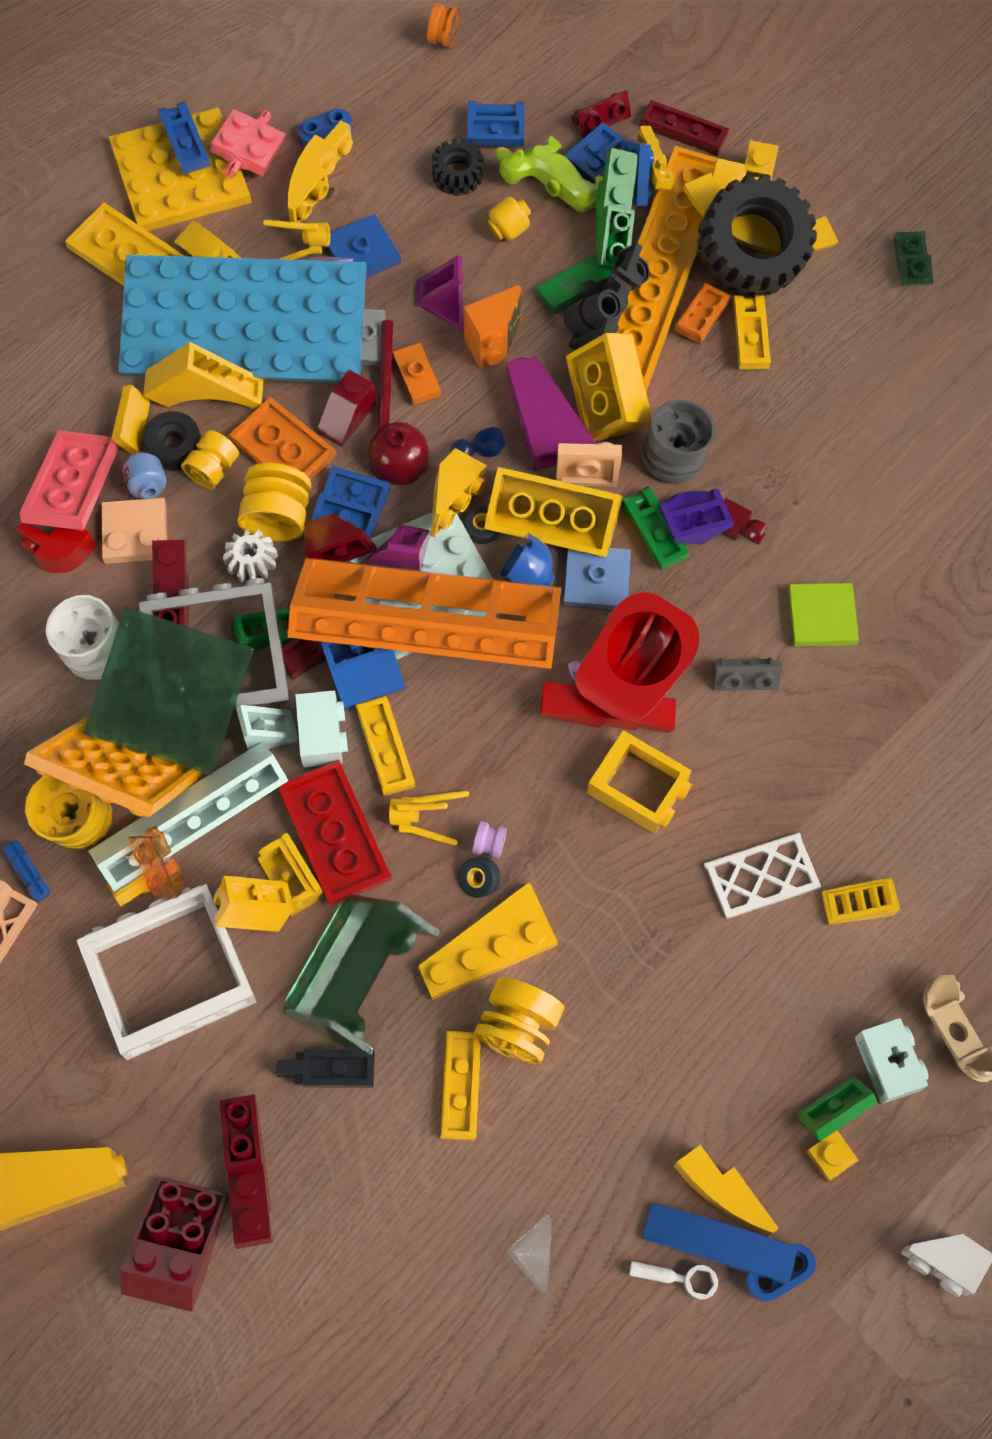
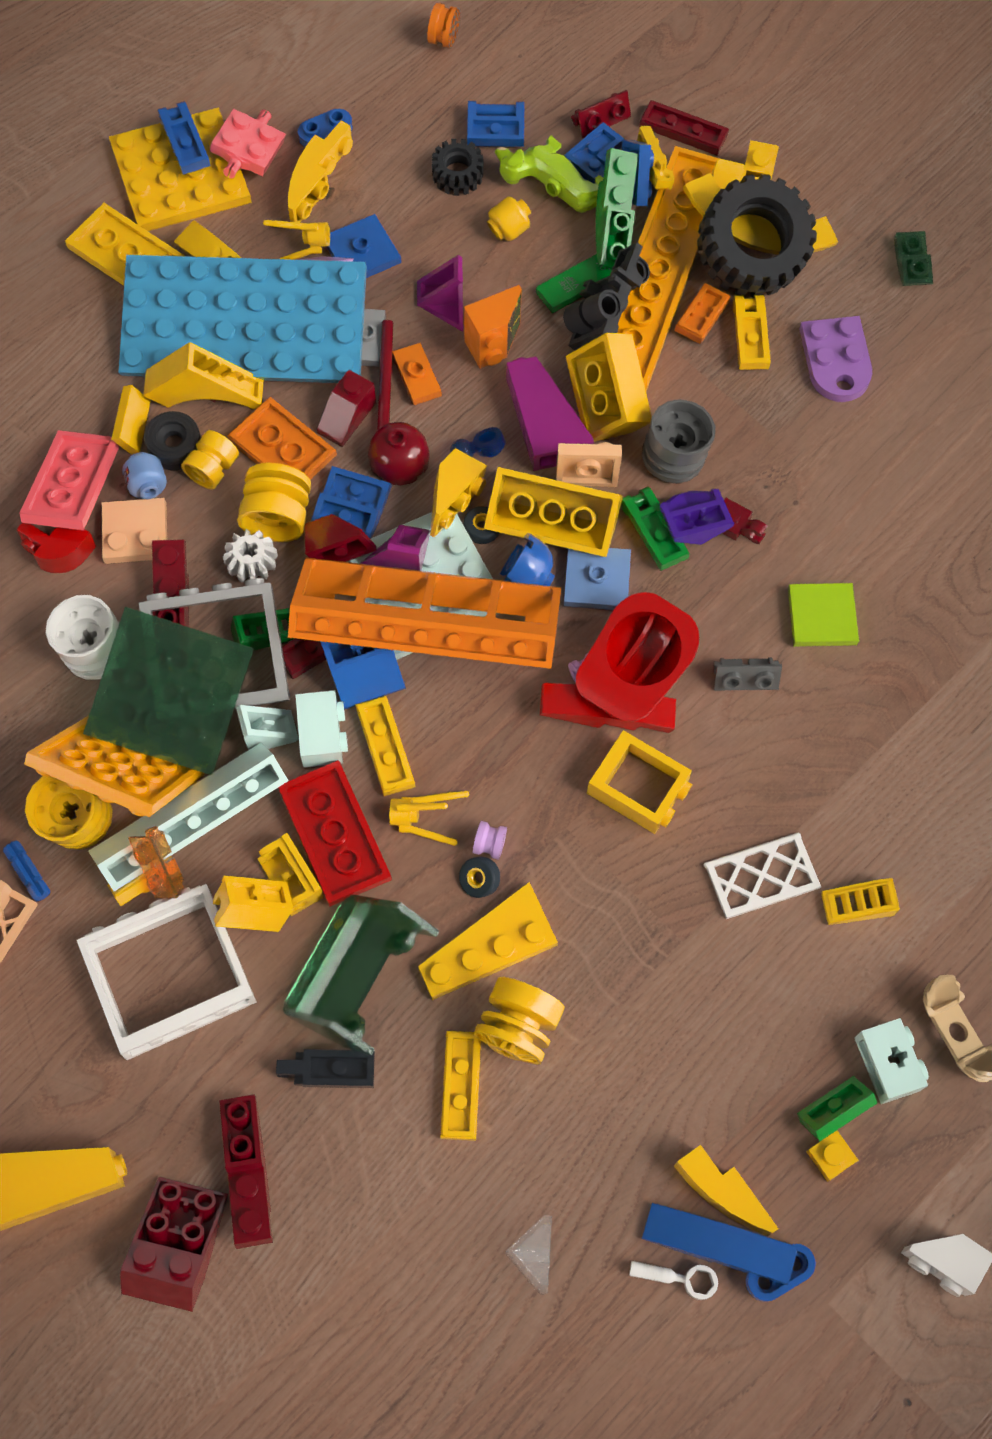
(837, 353): none -> medium lavender plate

